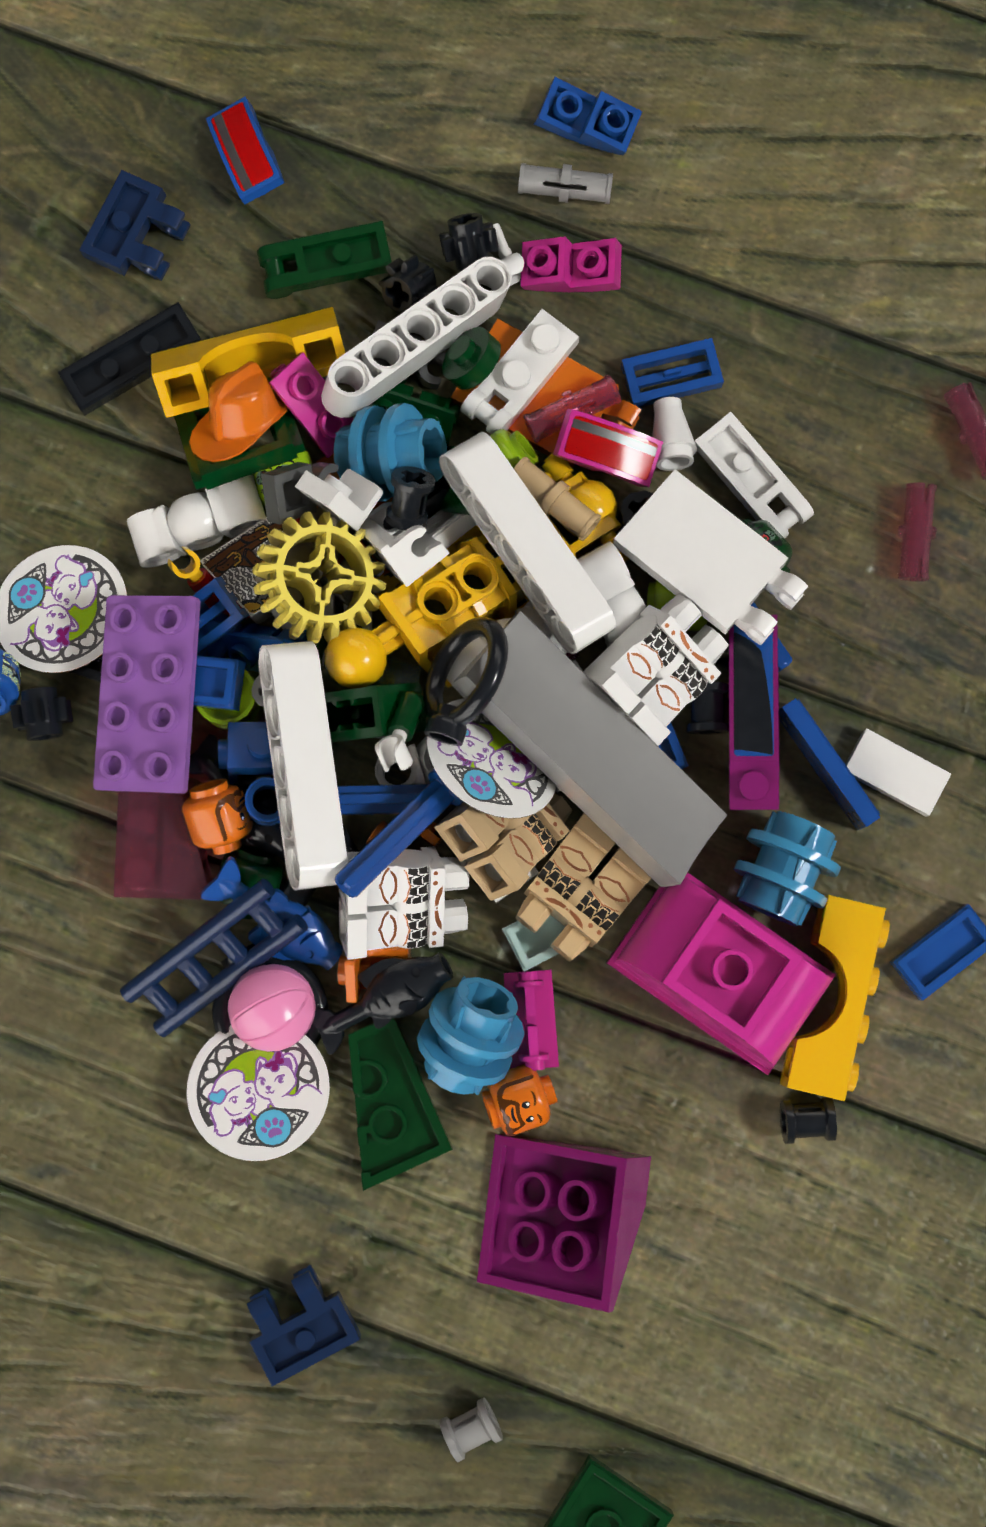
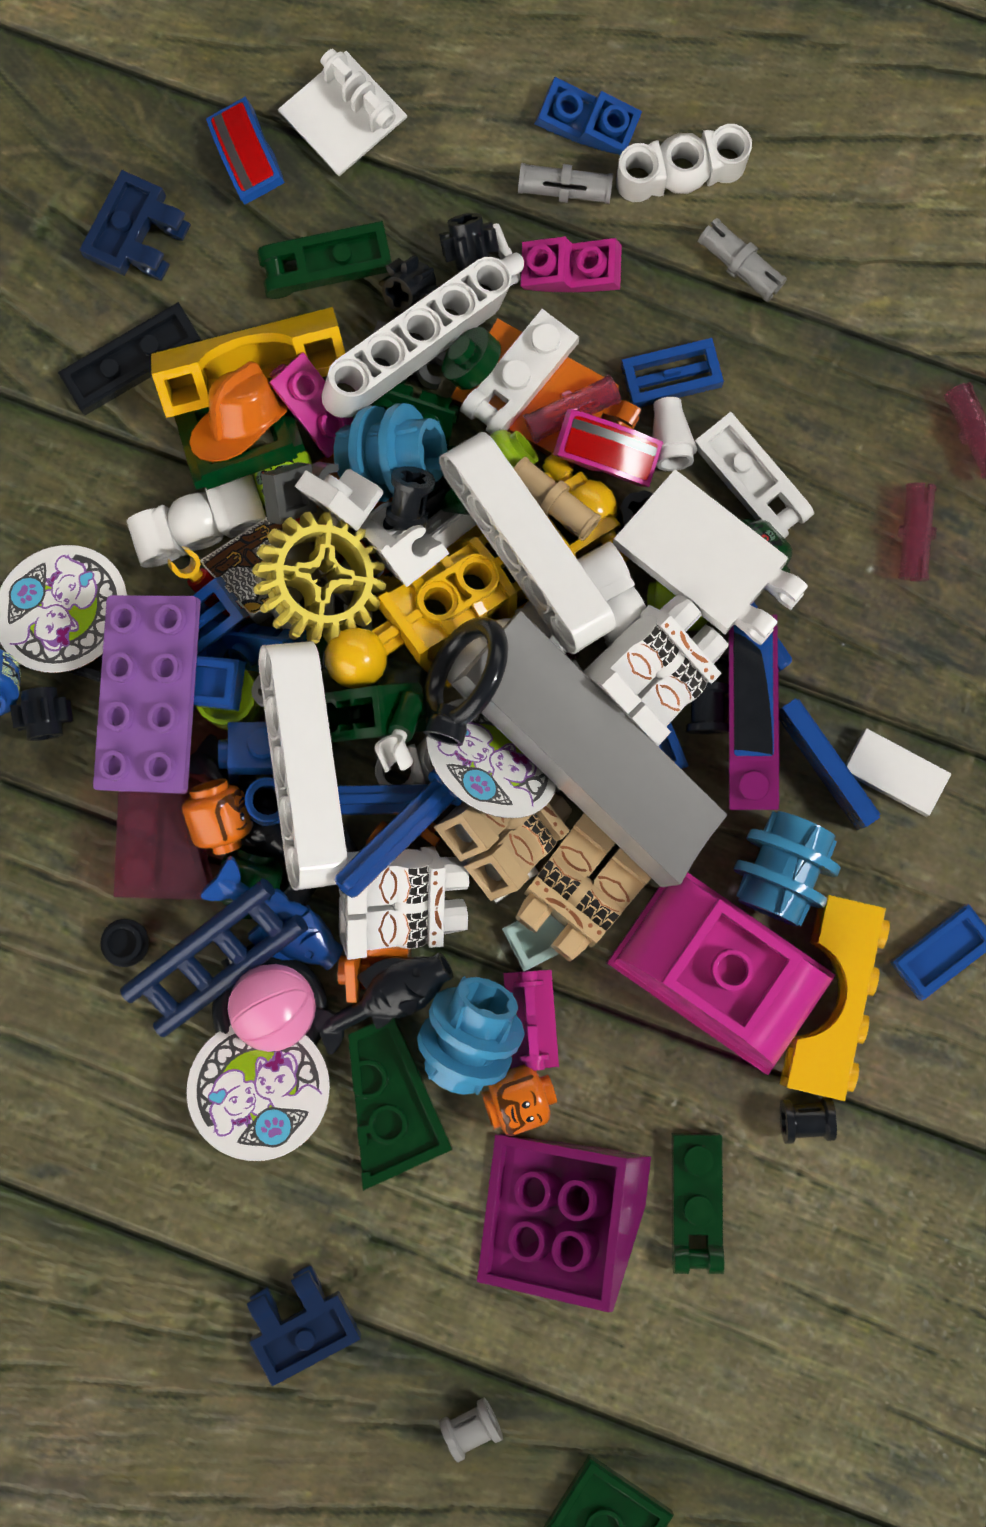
(125, 942): none -> black plate
(342, 112): none -> white hinge
(697, 1201): none -> dark green plate
(701, 152): none -> white piece
(742, 259): none -> light grey pin

